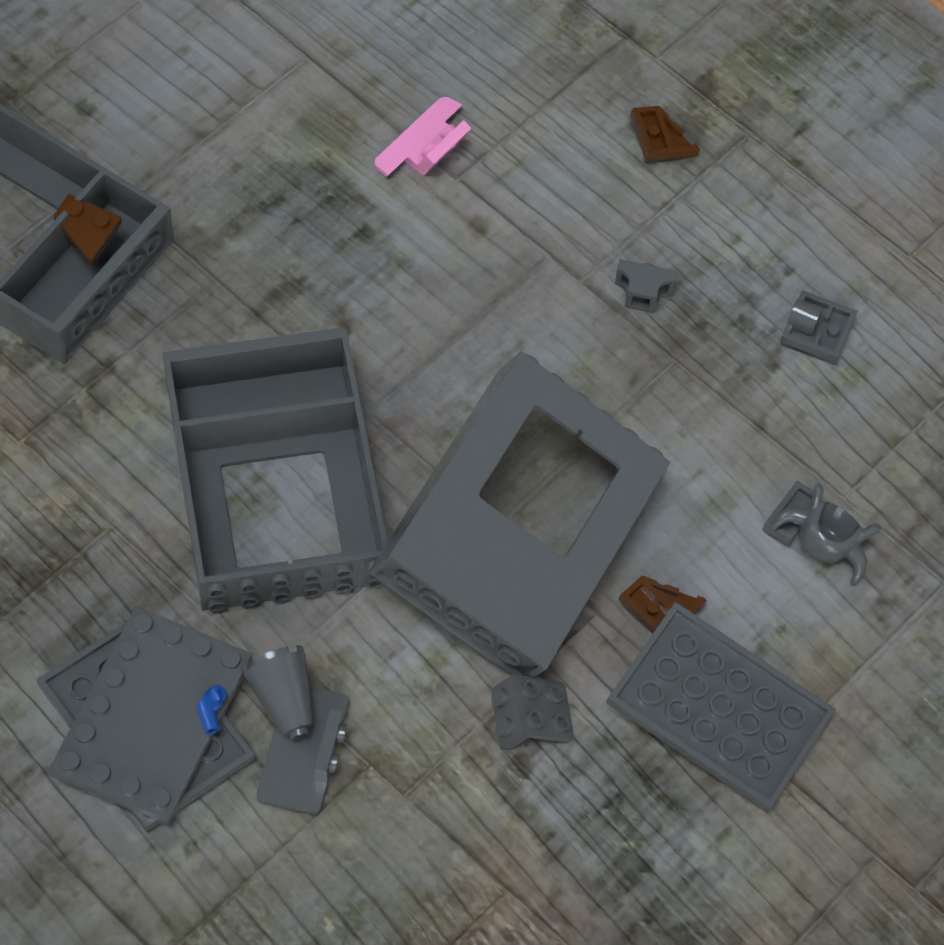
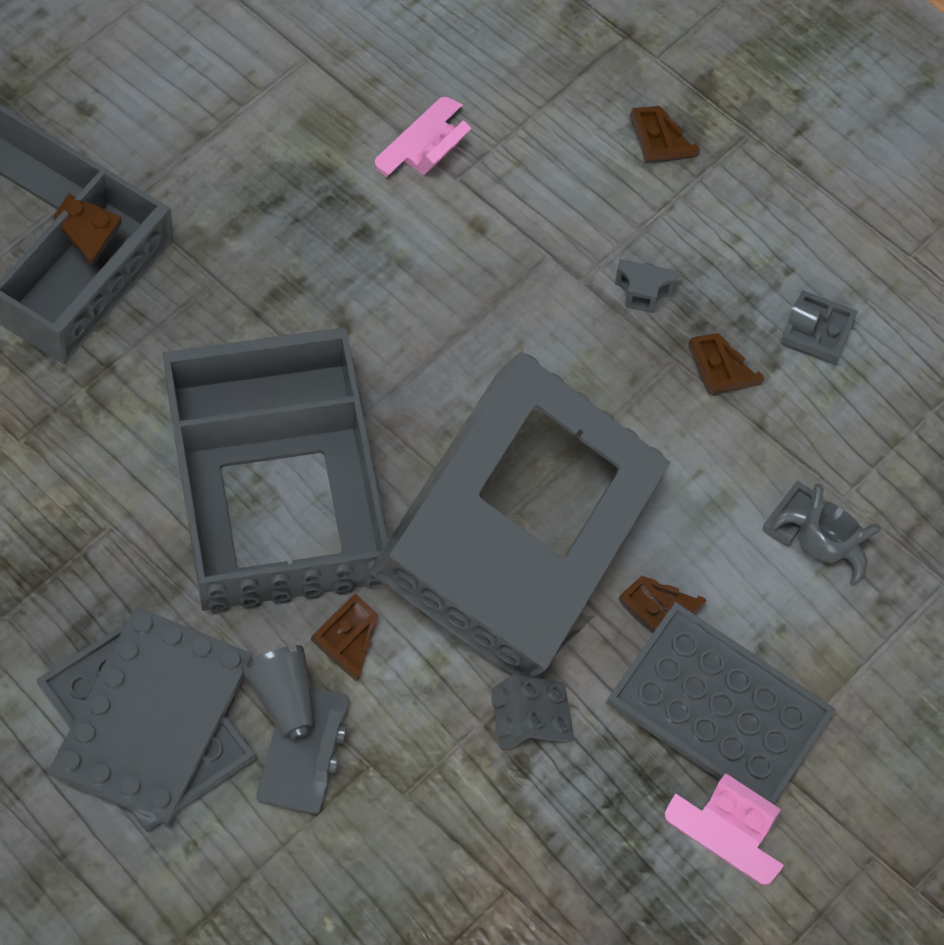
(209, 706): blue arm -> none
(347, 635): none -> reddish brown wing
(721, 365): none -> reddish brown wing
(731, 827): none -> bright pink plate

